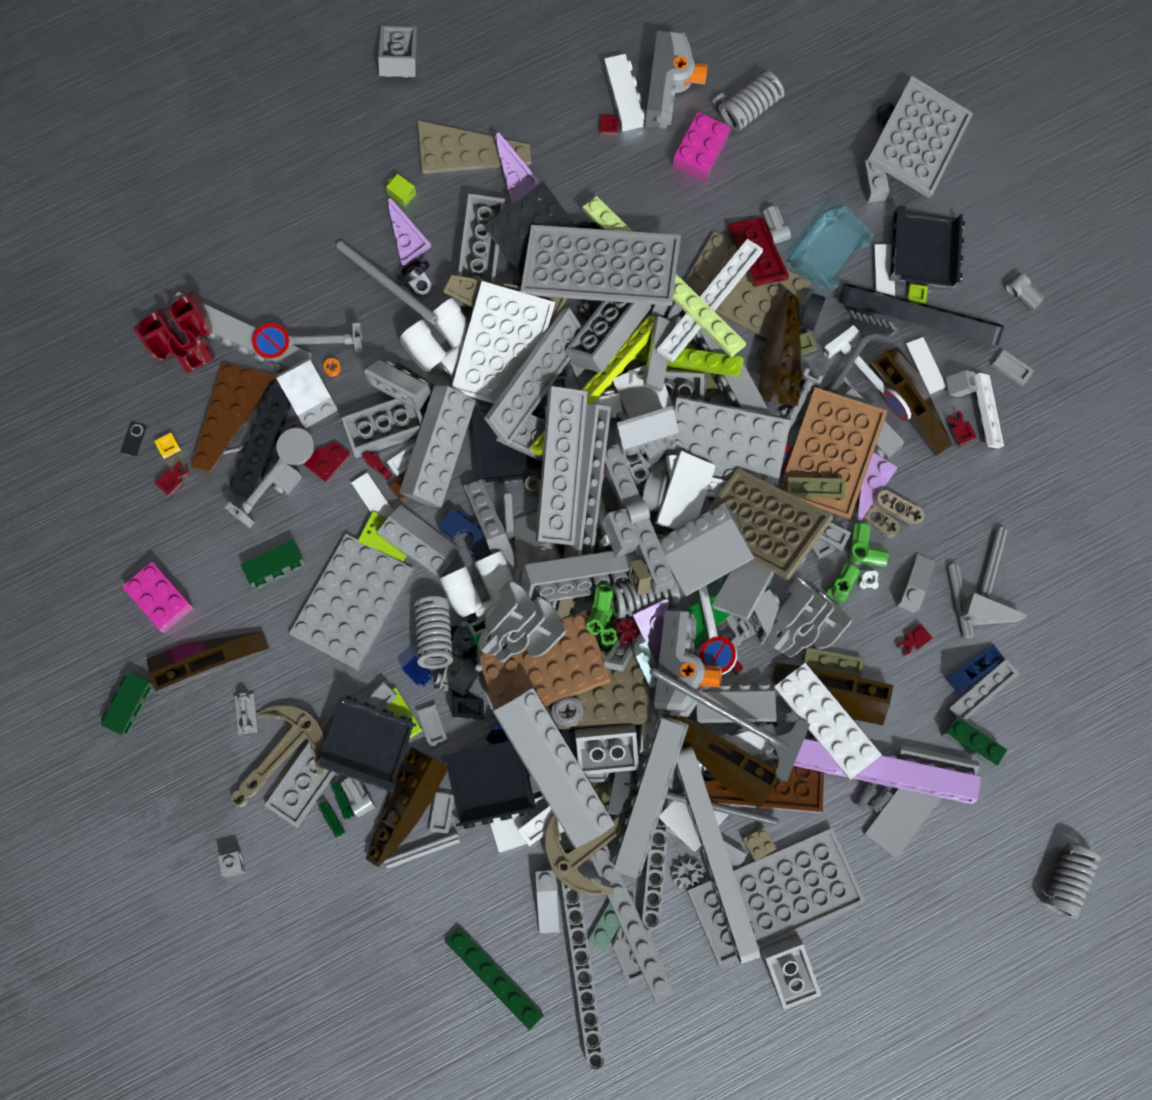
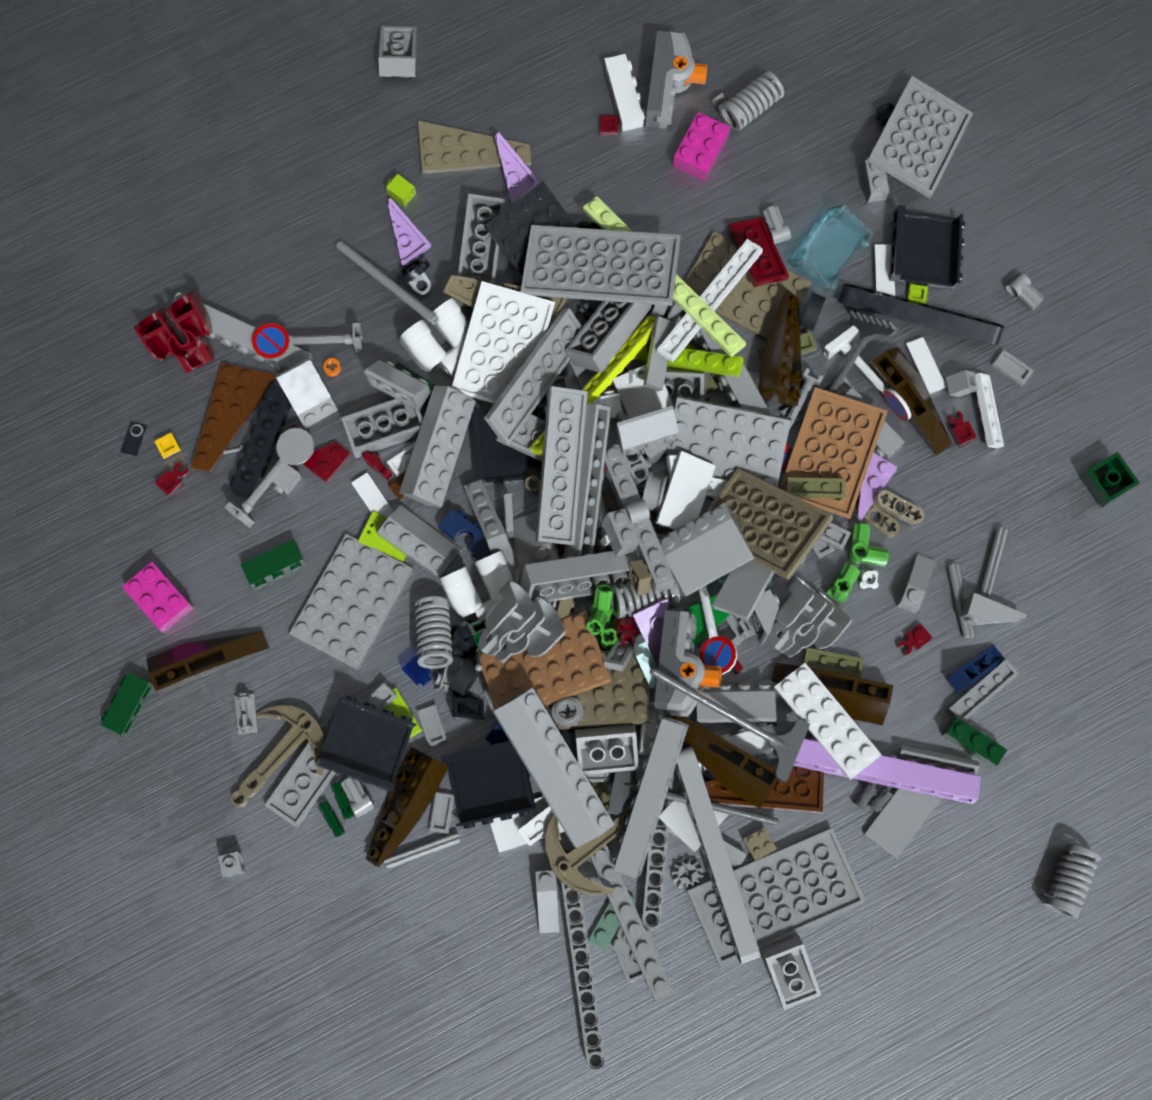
(494, 979): dark green plate -> none
(1110, 479): none -> dark green brick

